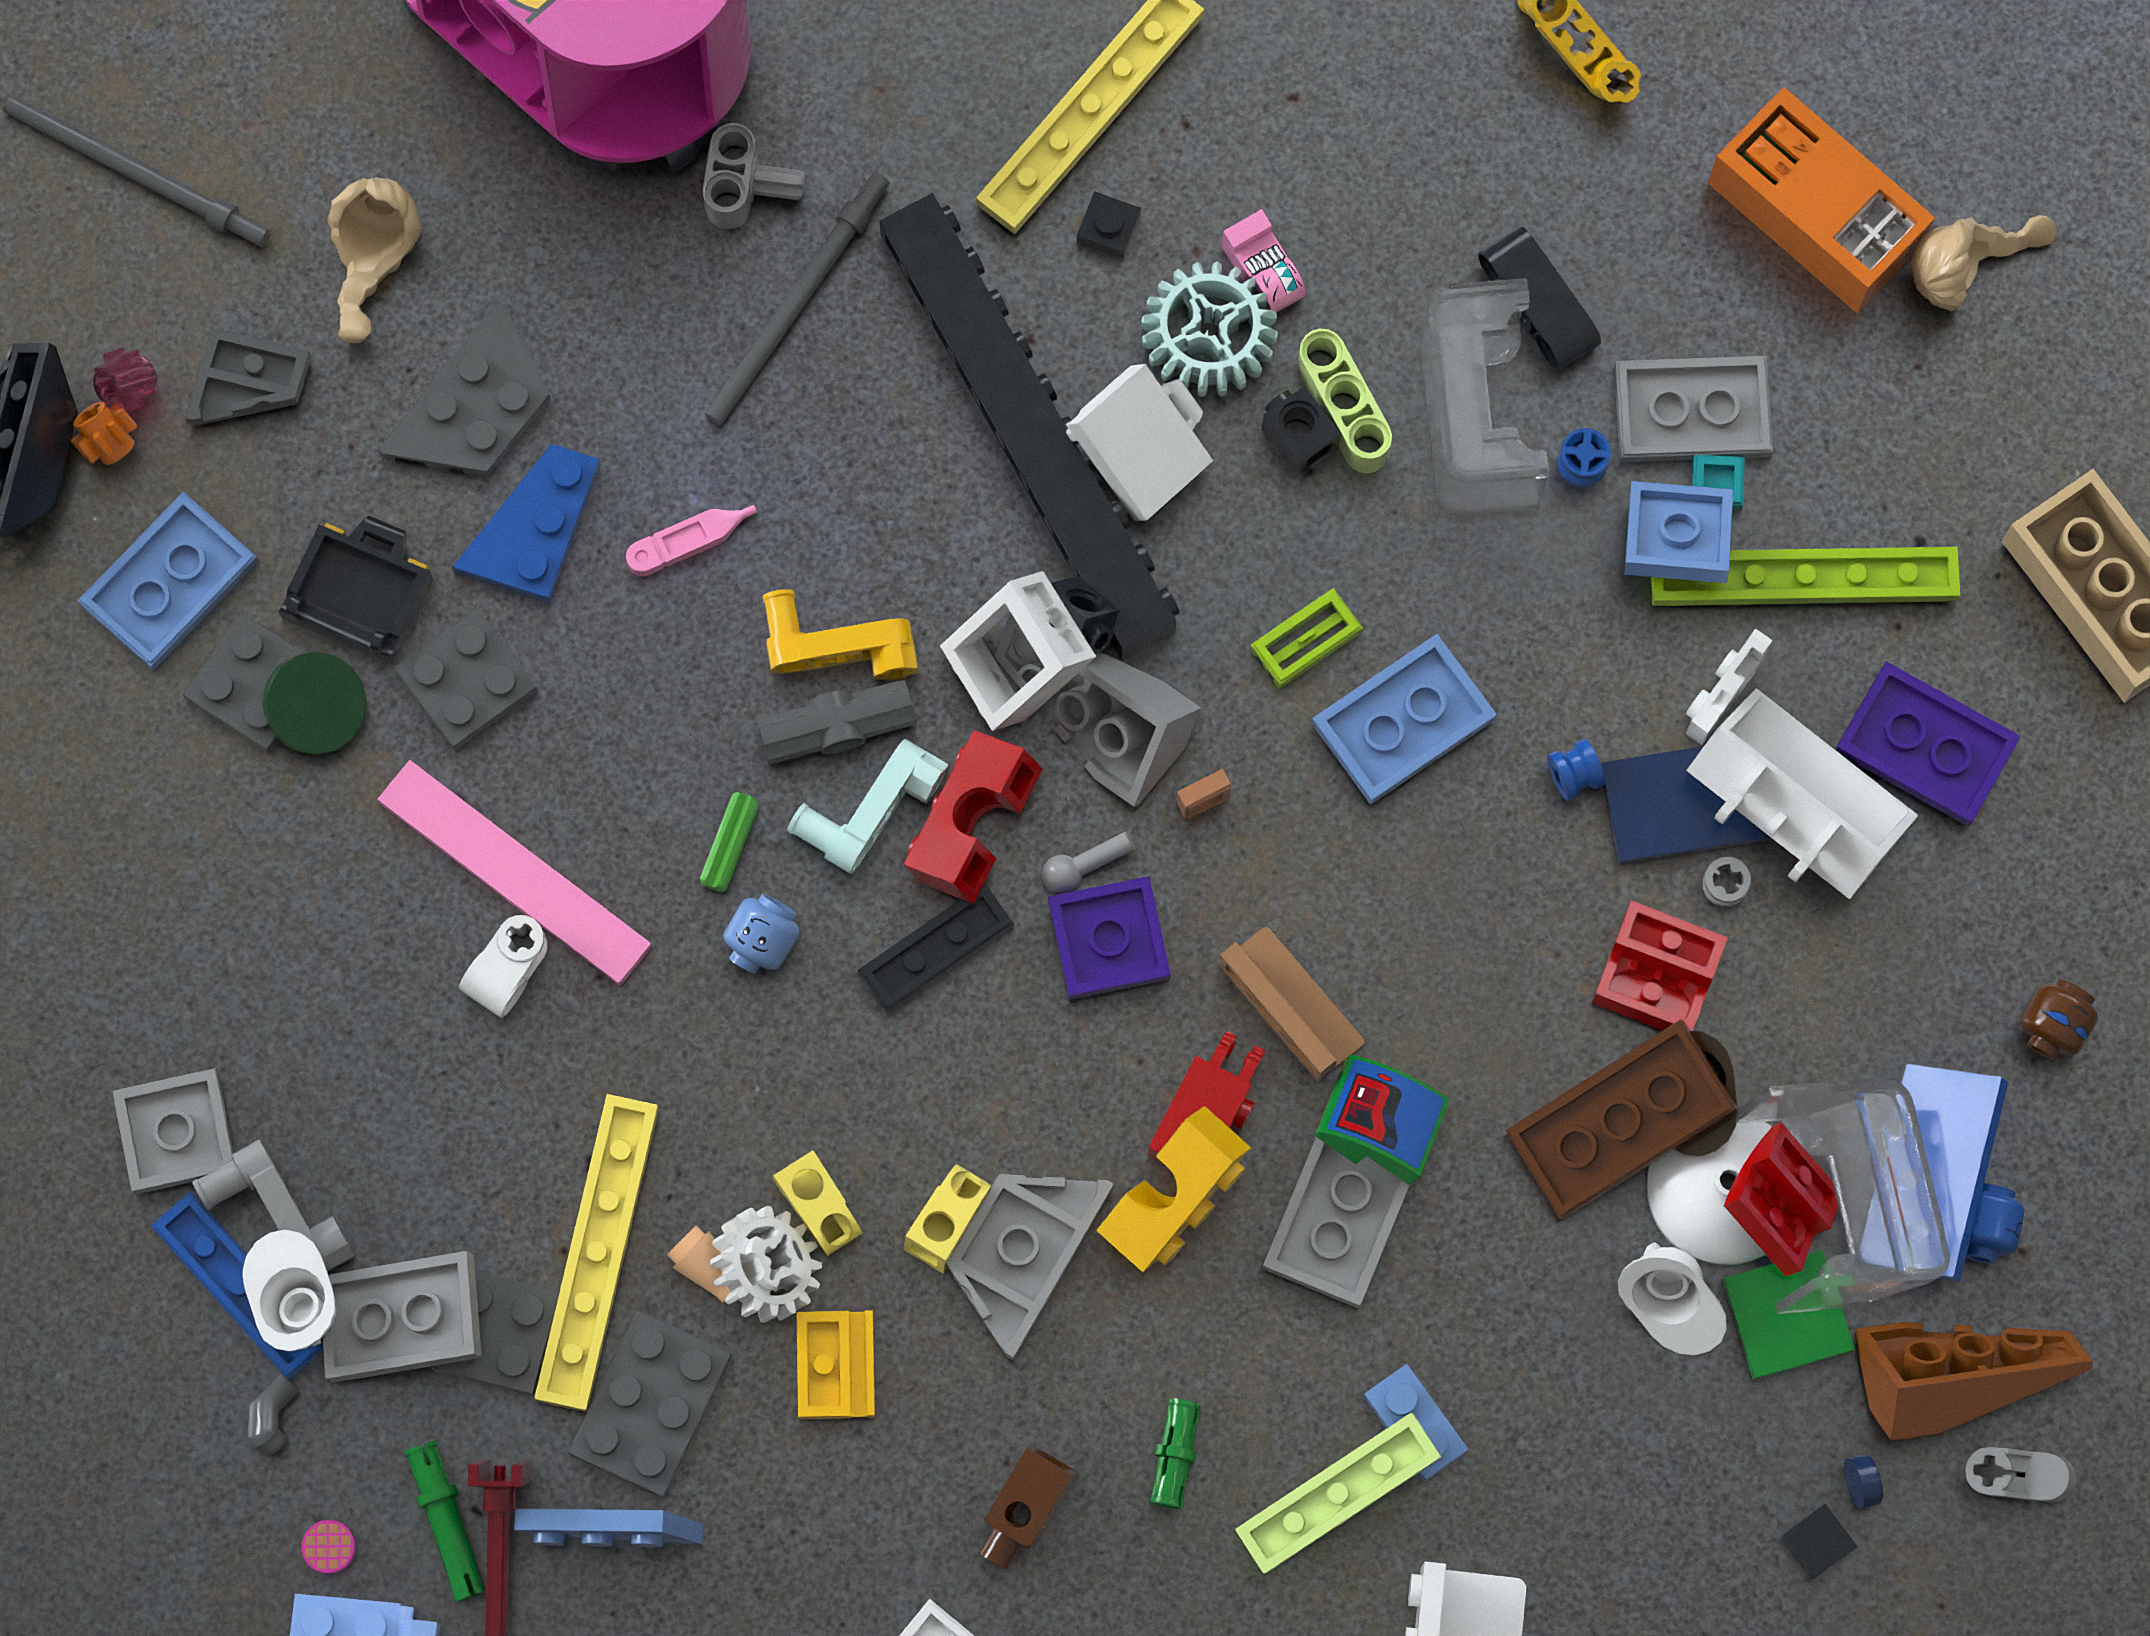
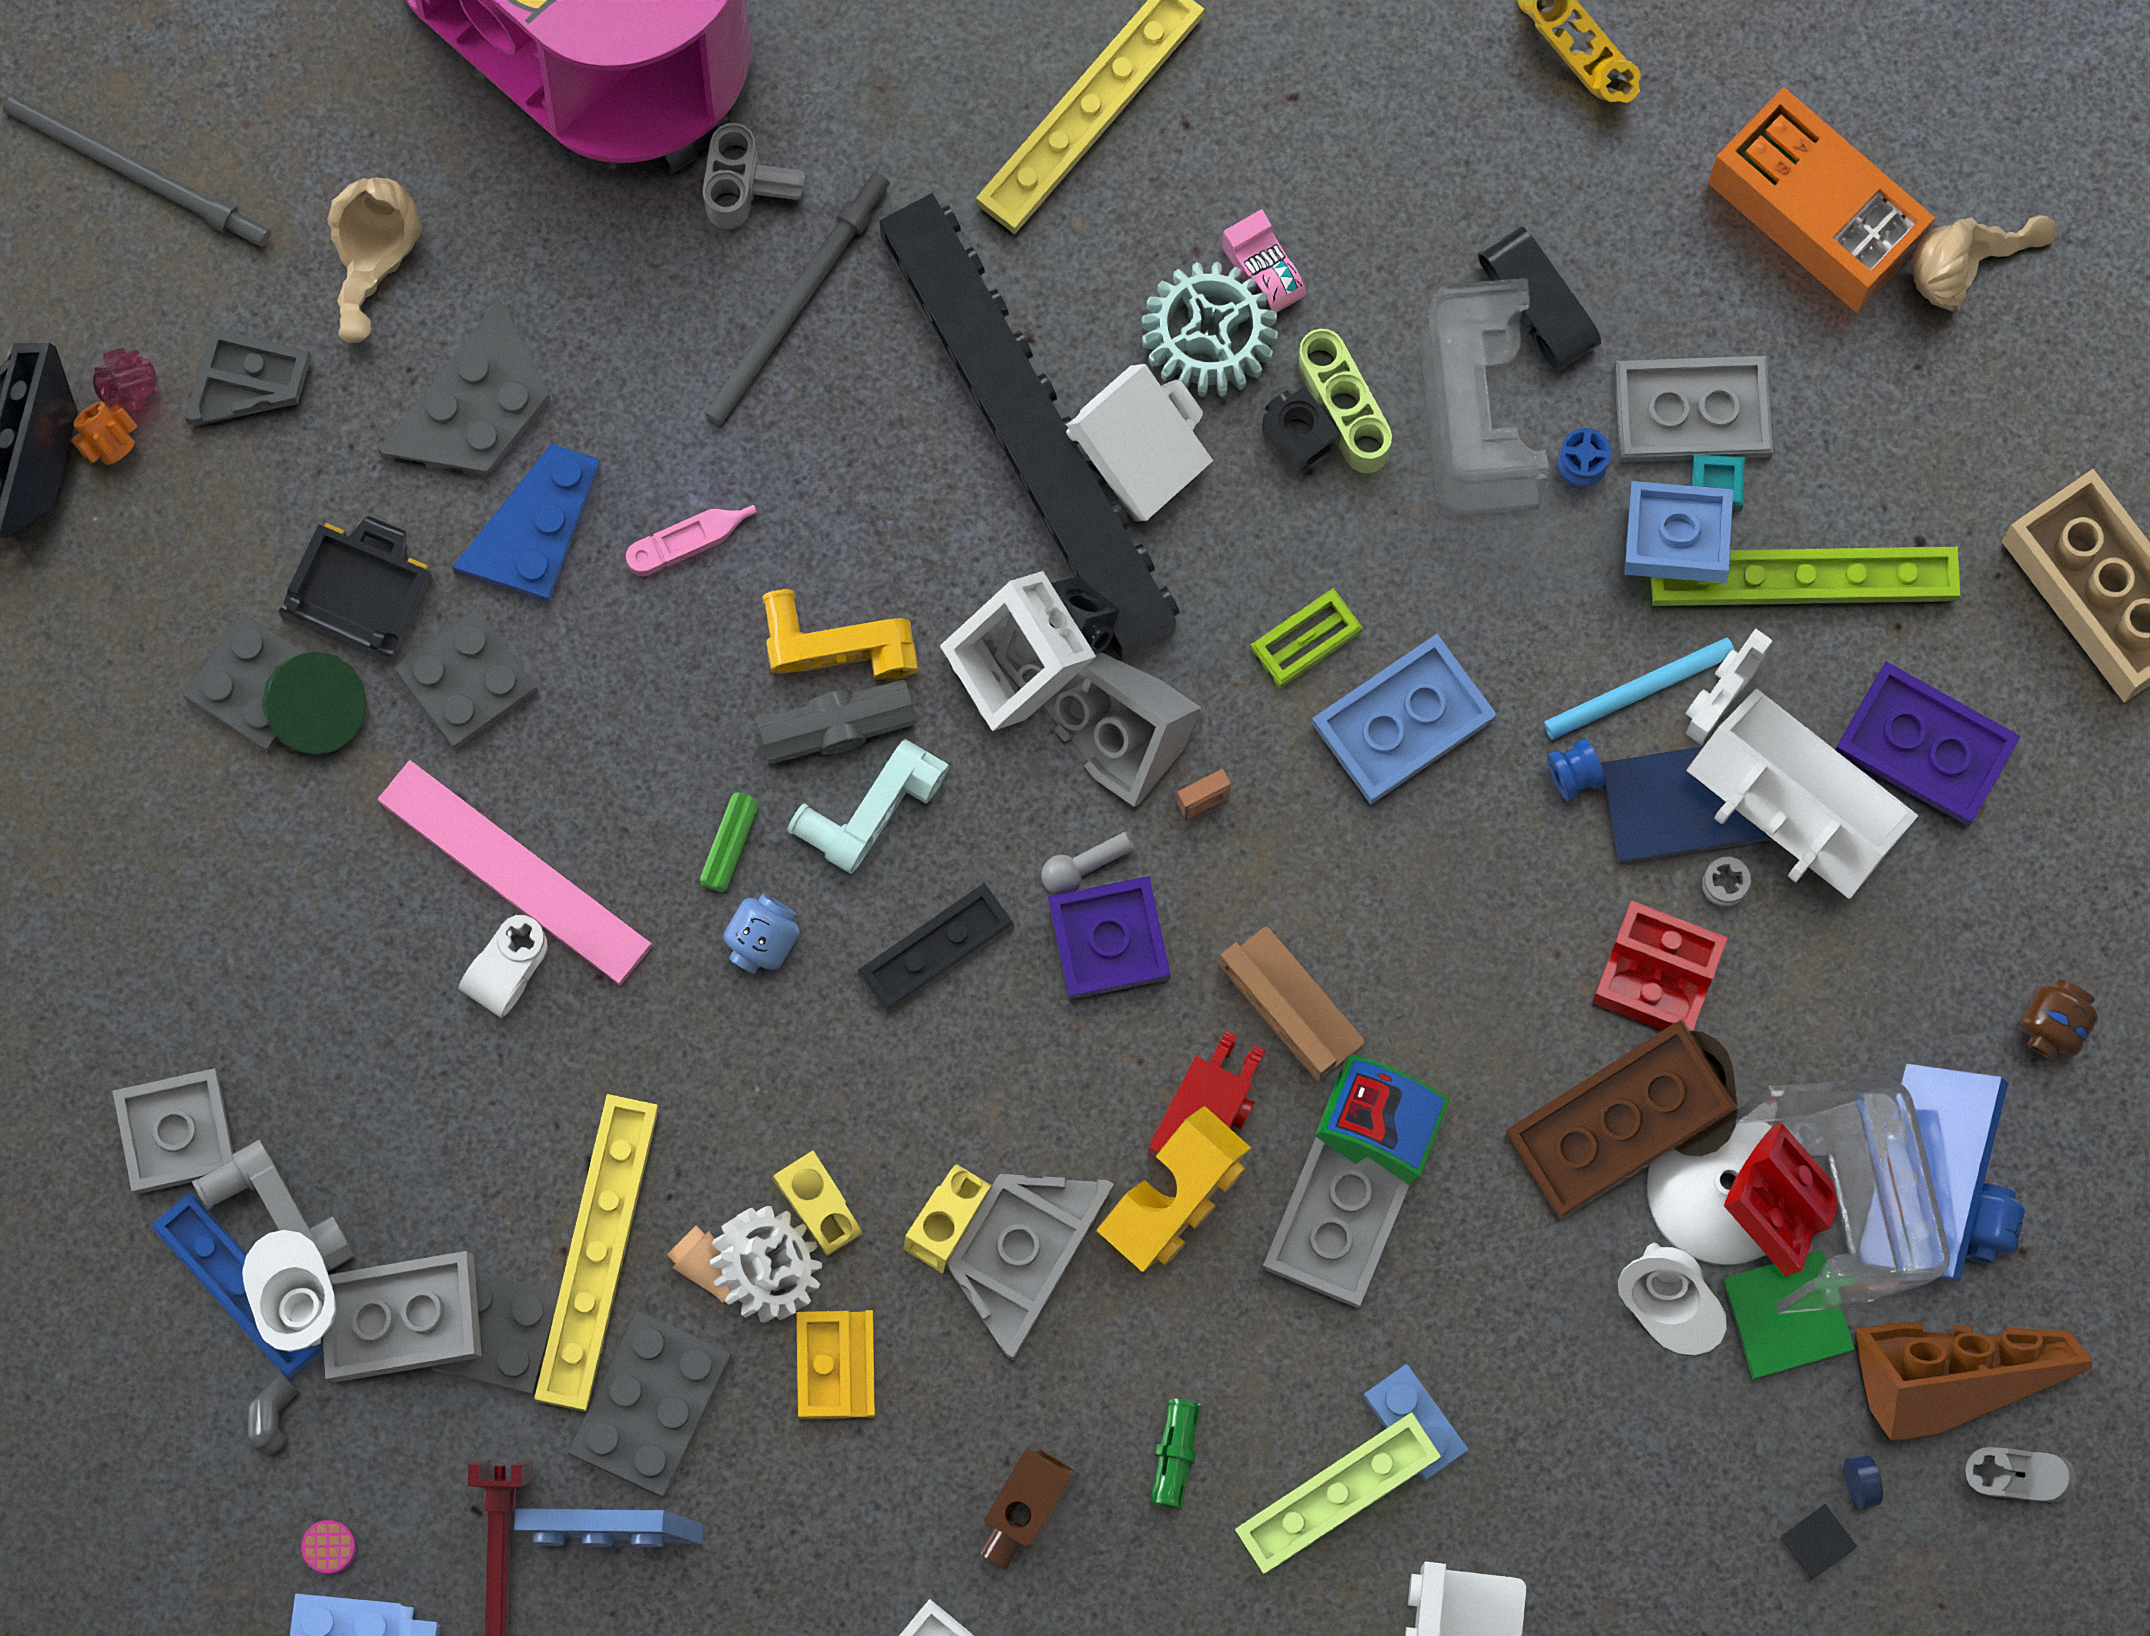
(168, 581): medium blue tile -> none
(445, 1520): green pin -> none
(984, 778): red arch -> none
(1108, 225): black plate -> none
(1638, 689): none -> medium azure piece

